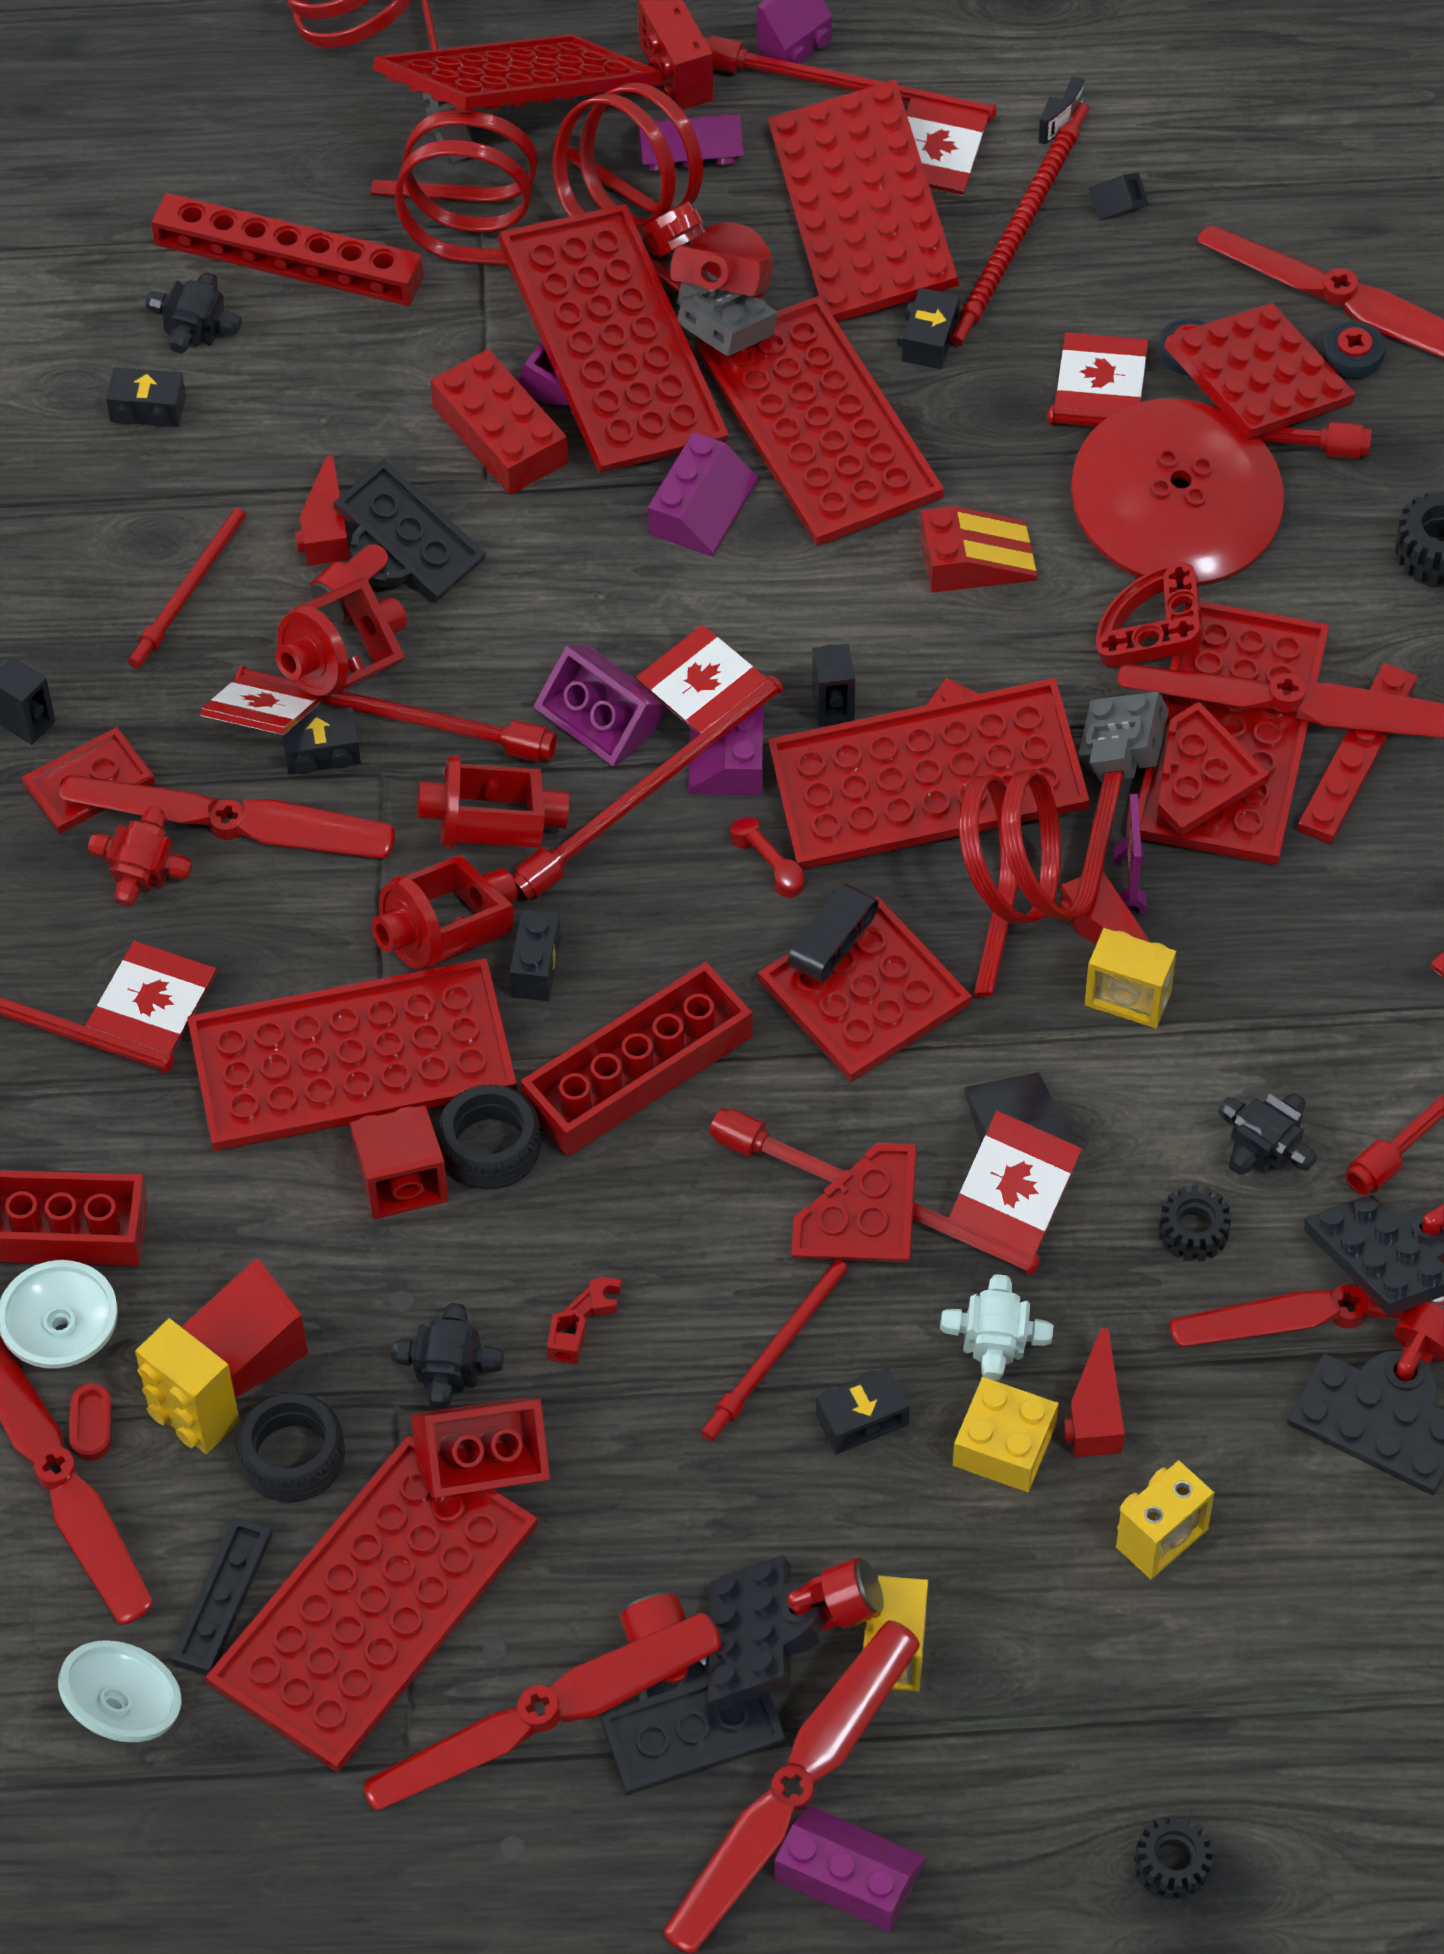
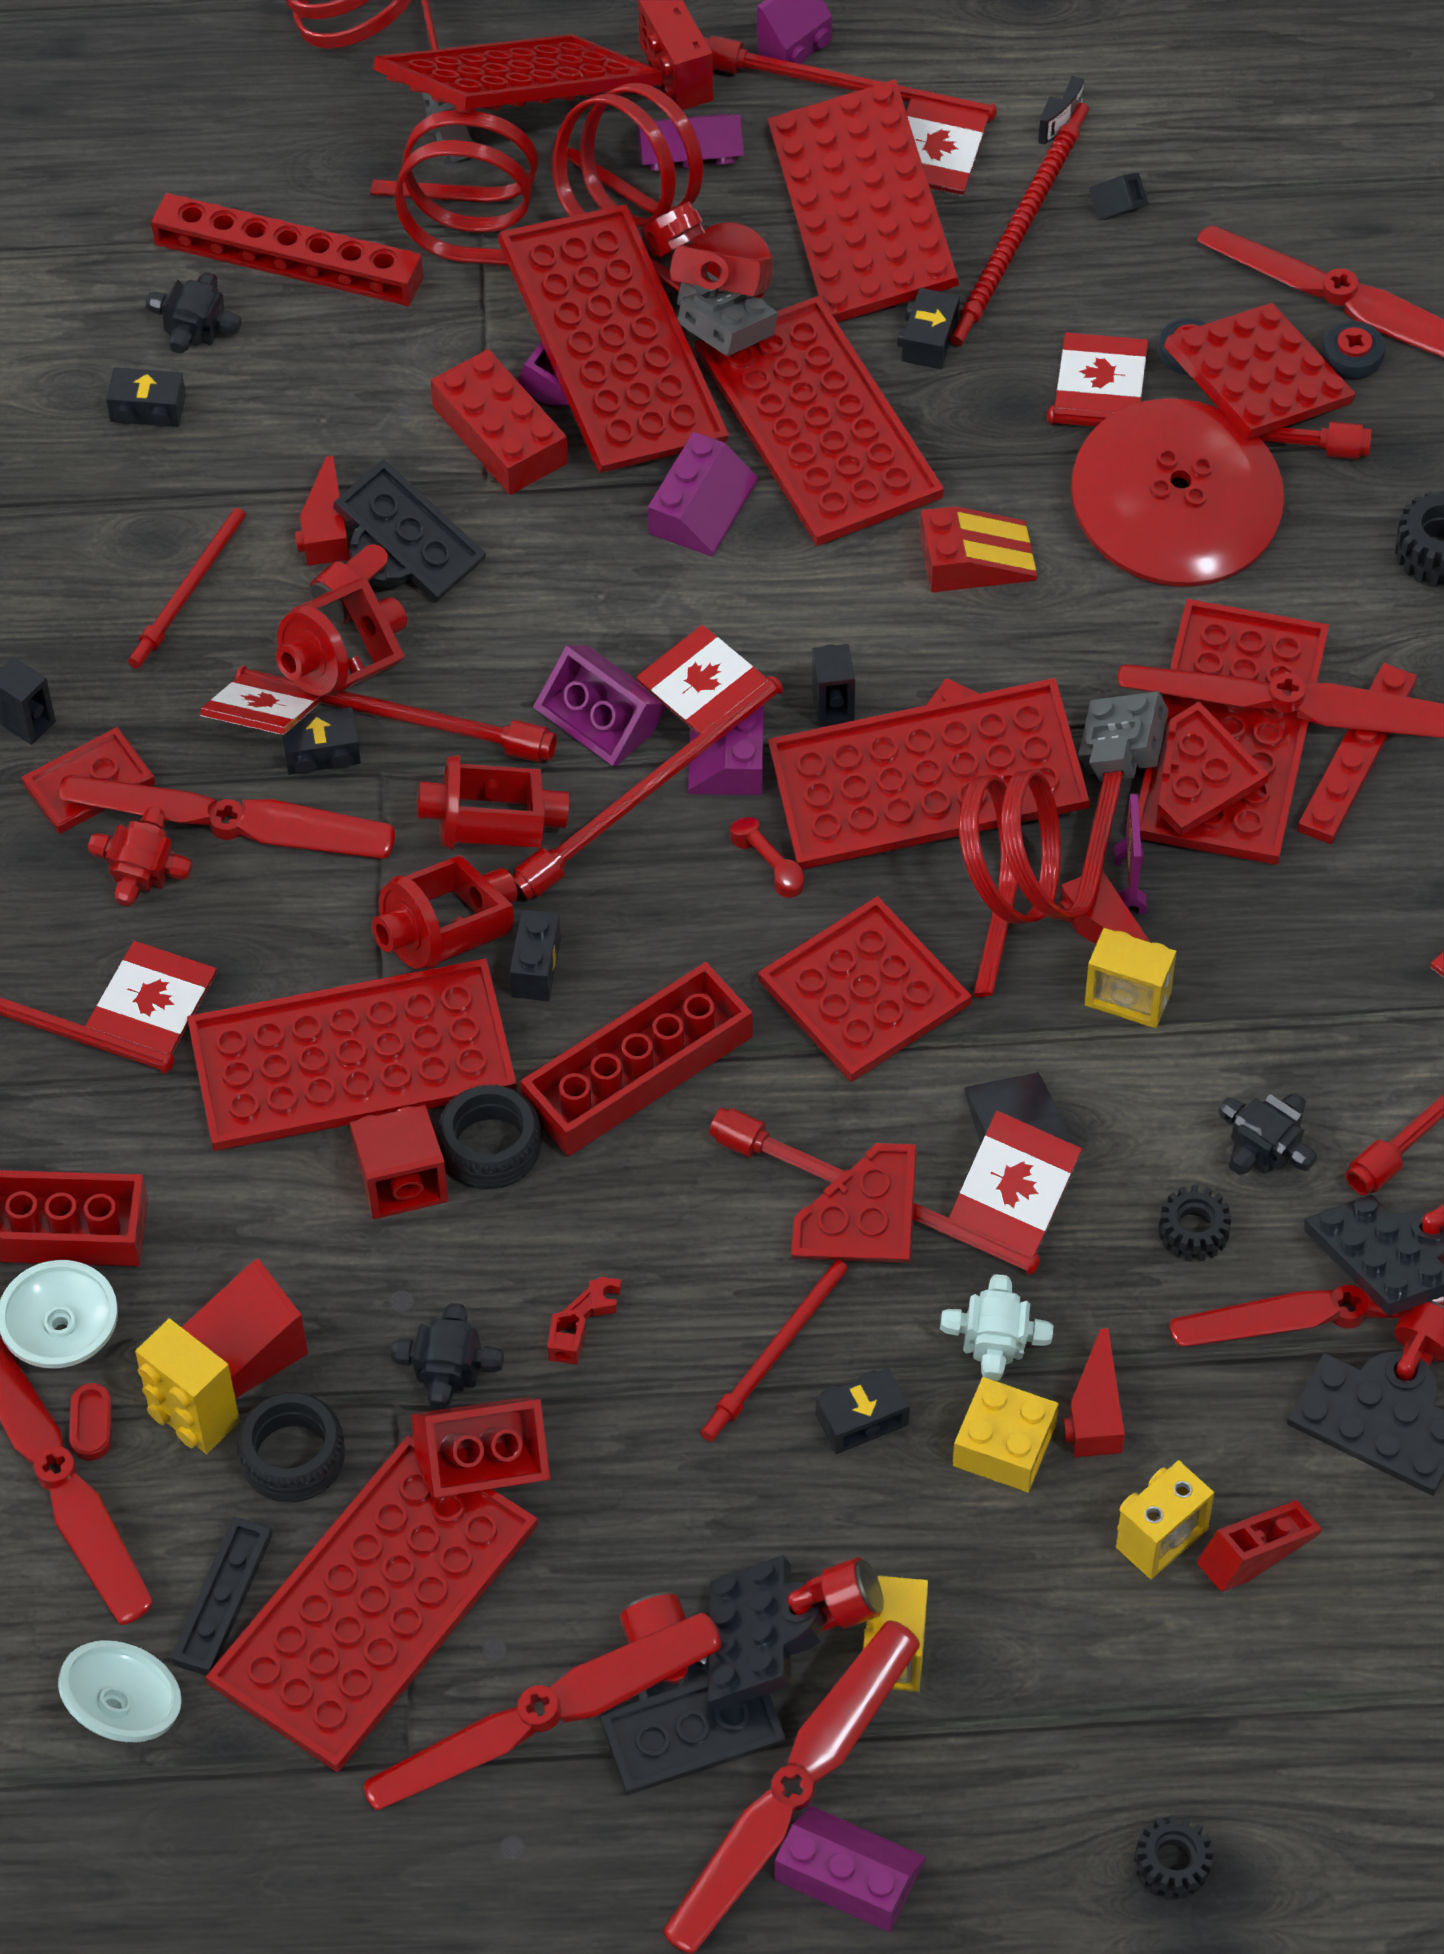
(833, 933): black beam -> none
(1176, 623): red beam -> none
(1256, 1544): none -> red slope

